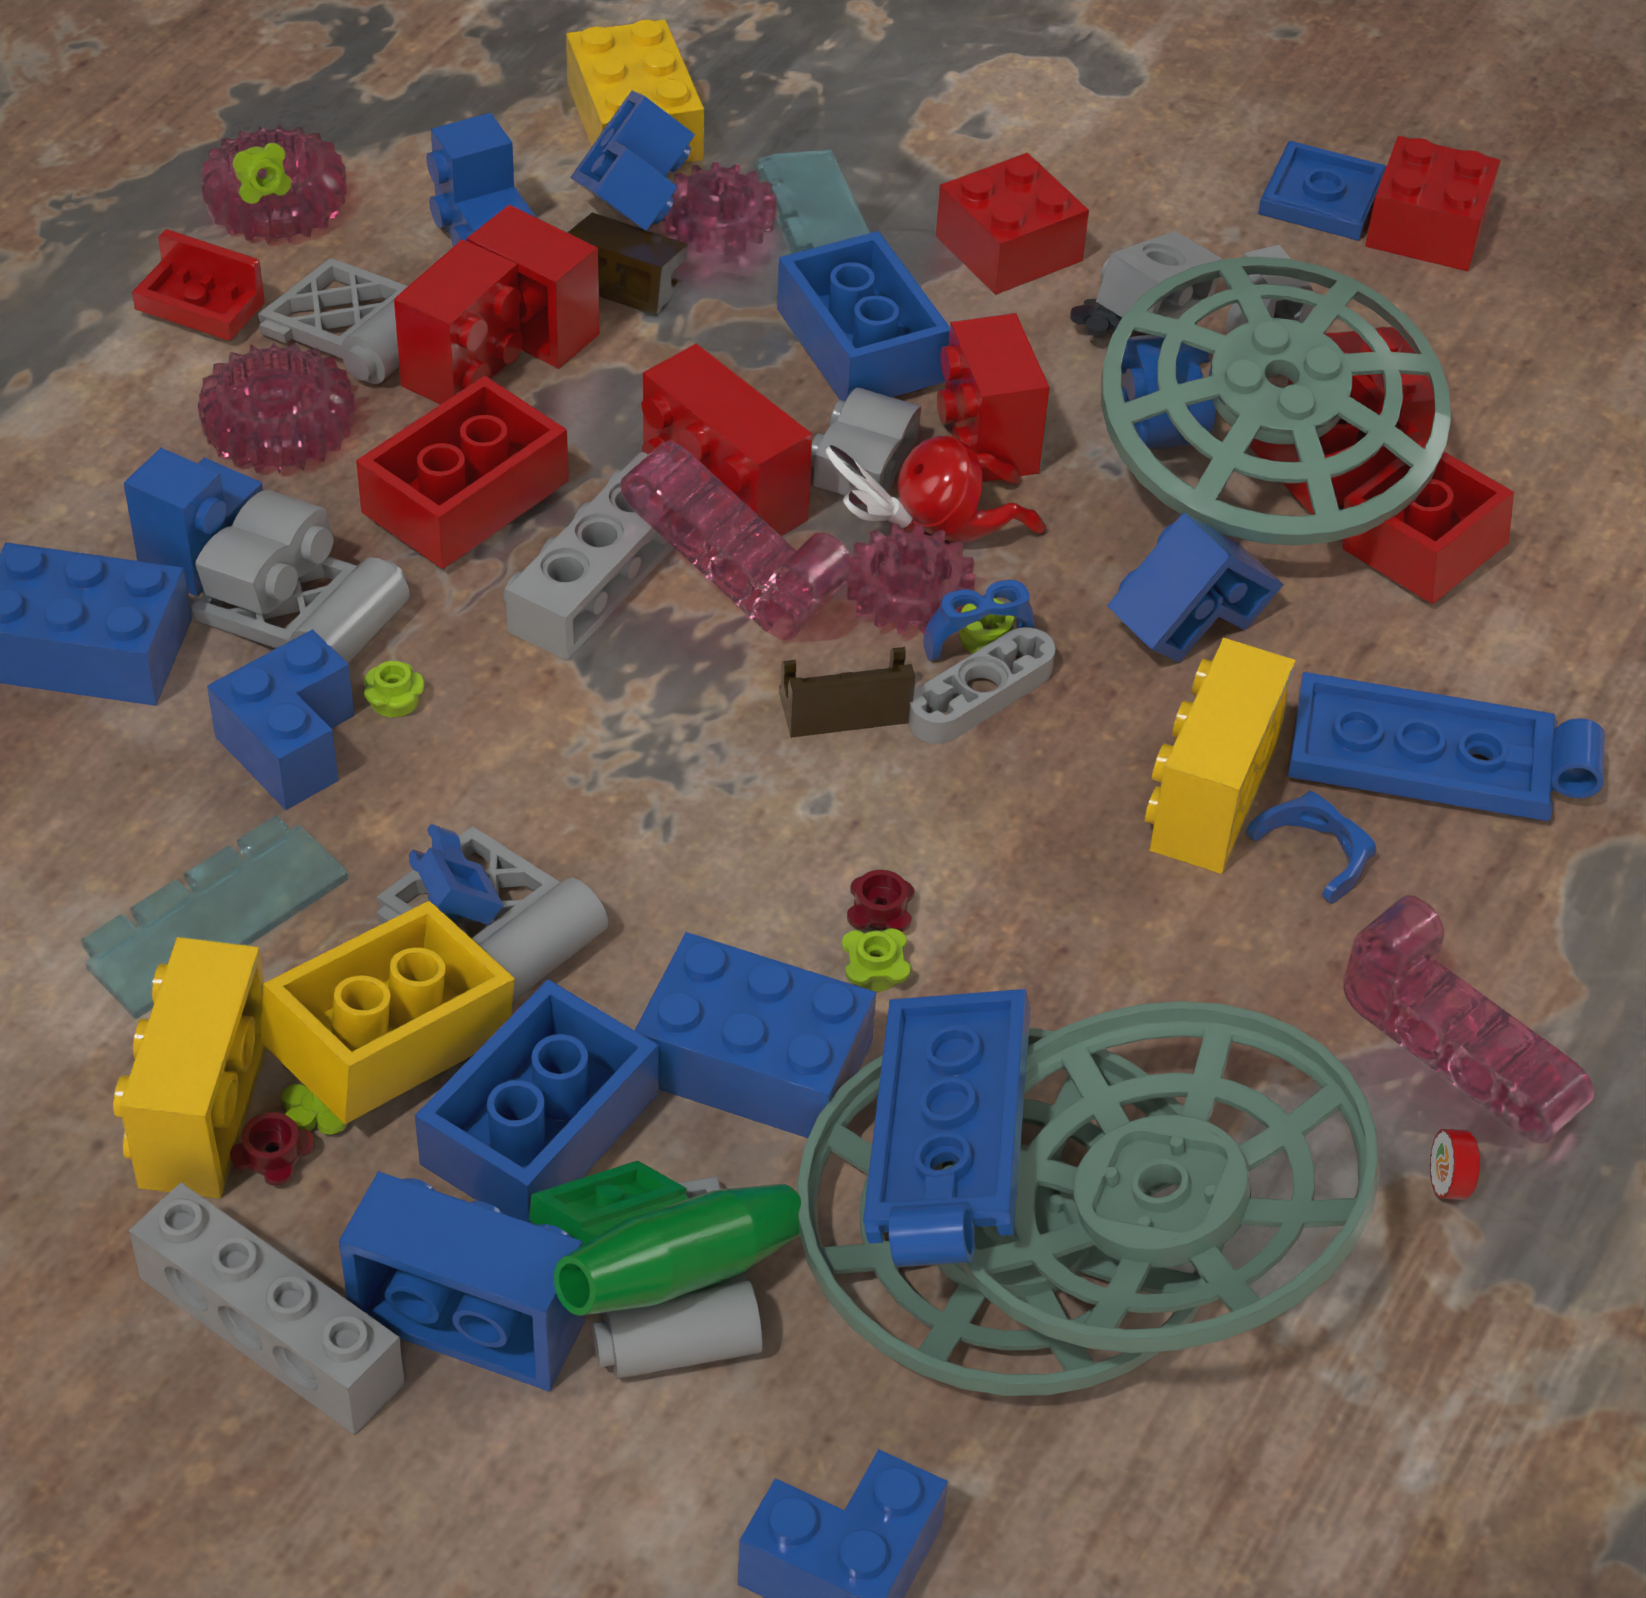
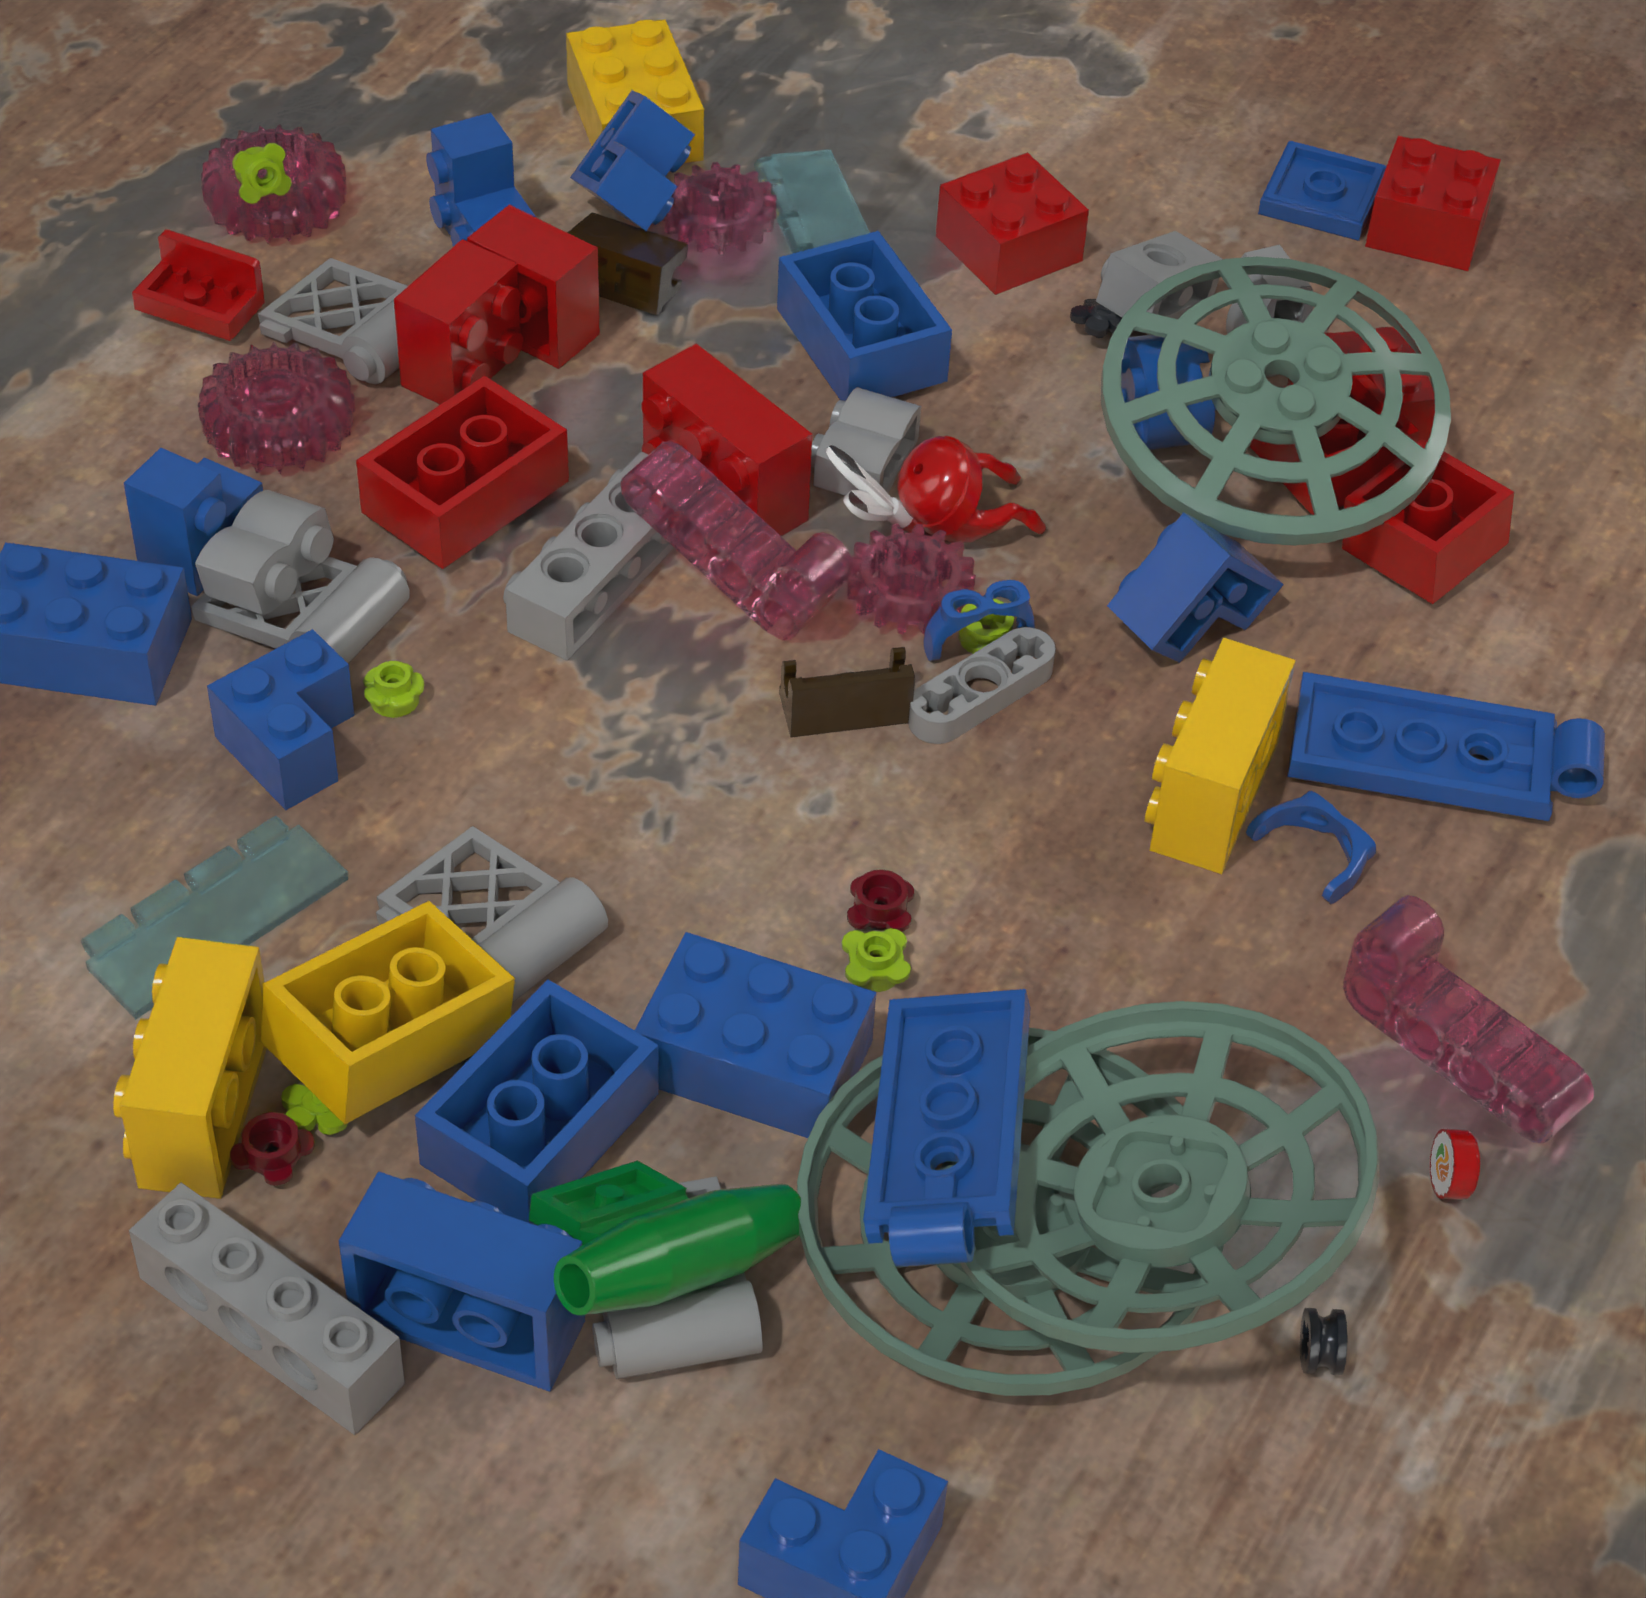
(453, 883): blue plate -> none
(994, 392): red brick -> none
(1323, 1341): none -> black bush

